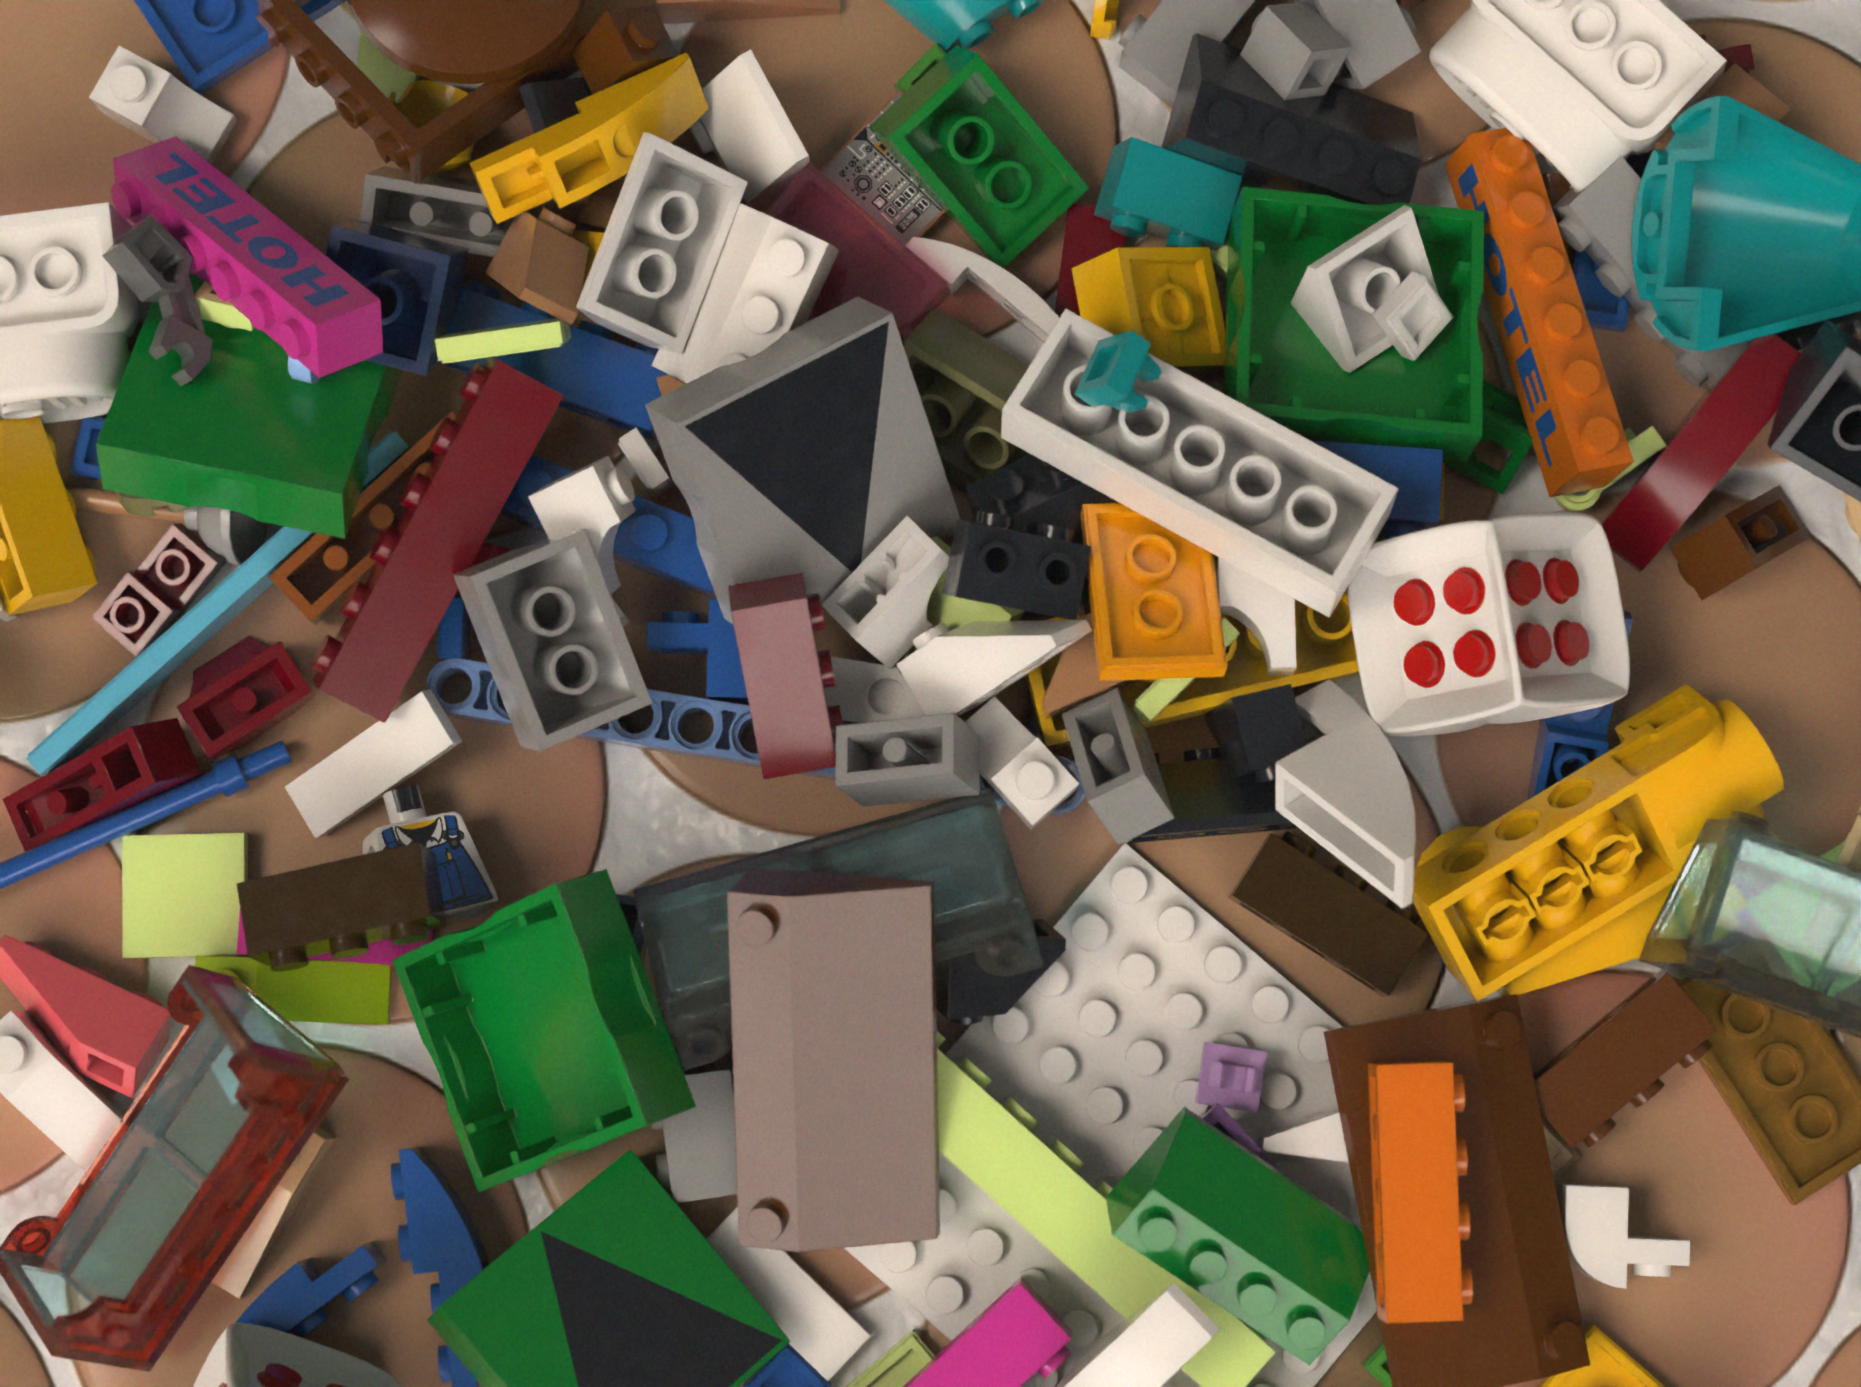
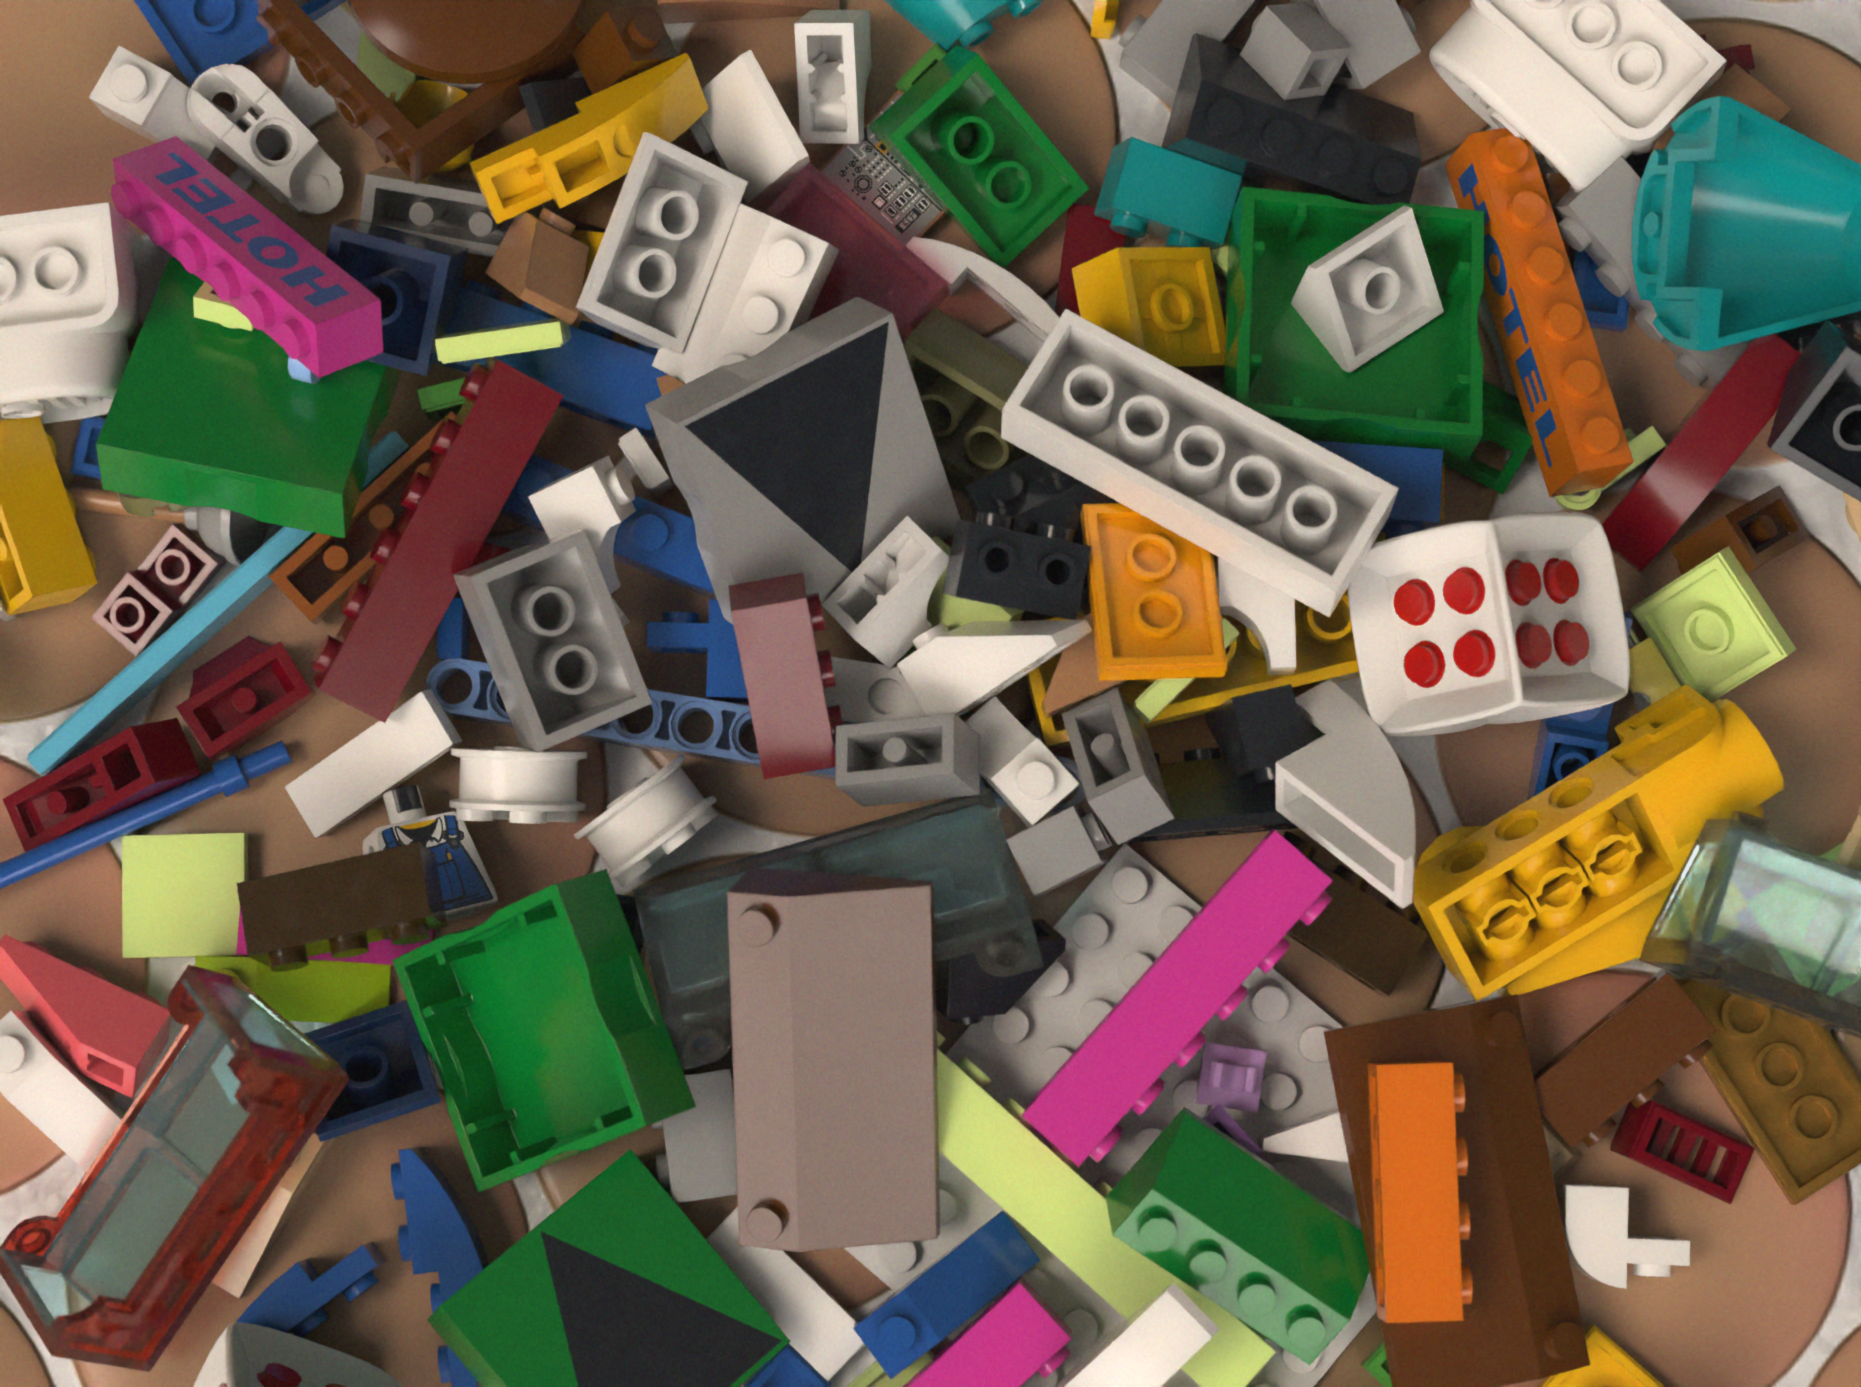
(173, 290): dark grey piece -> none
(304, 176): none -> white piece
(384, 1066): none -> dark blue slope
(441, 399): none -> bright green tile
(517, 785): none -> white wheel
(648, 822): none -> white wheel
(832, 75): none -> white arch
(945, 1294): none -> blue slope
(1060, 849): none -> light grey brick
(1113, 370): teal tile -> none
(1176, 997): none -> dark pink brick
(1413, 316): white tile -> none
(1646, 1132): none -> dark red slope
(1649, 673): none -> light yellow piece
(1713, 626): none -> yellowish green tile

